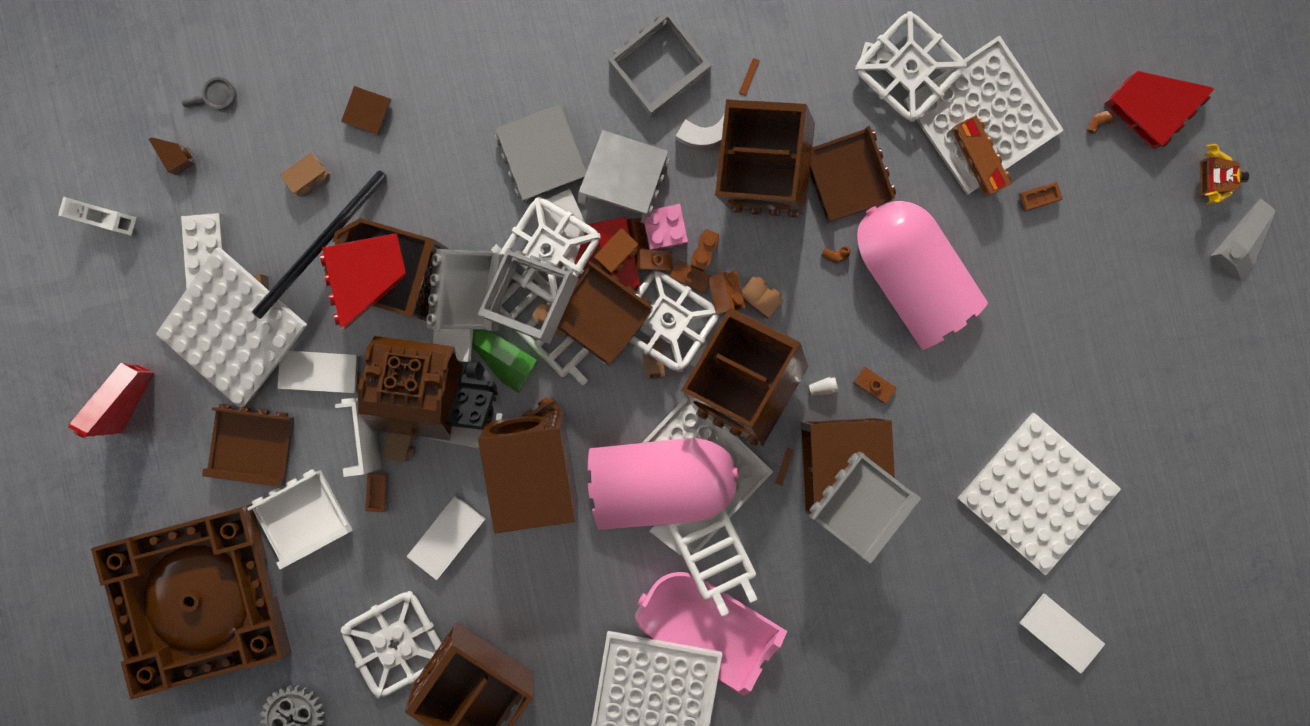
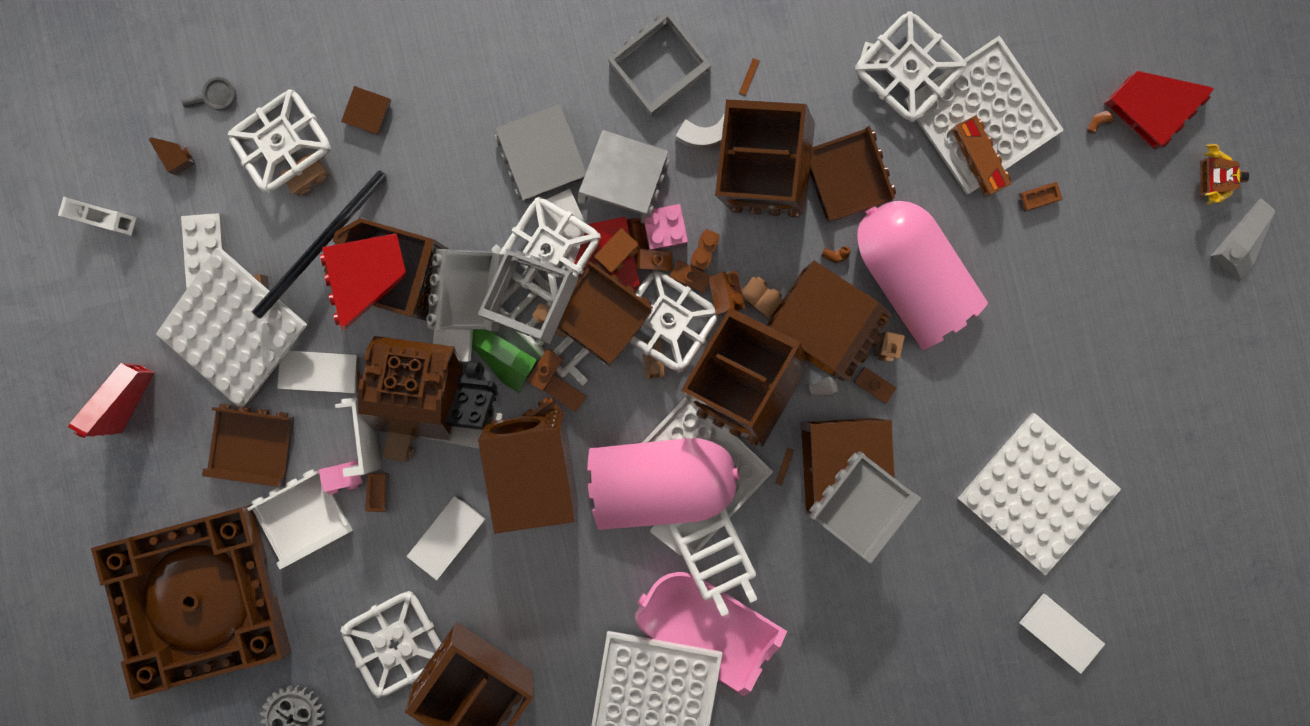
(290, 142): none -> white plate
(333, 478): none -> bright pink brick
(545, 369): none -> dark orange plate
(565, 393): none -> dark orange tile
(830, 320): none -> reddish brown container
(889, 346): none -> medium nougat brick

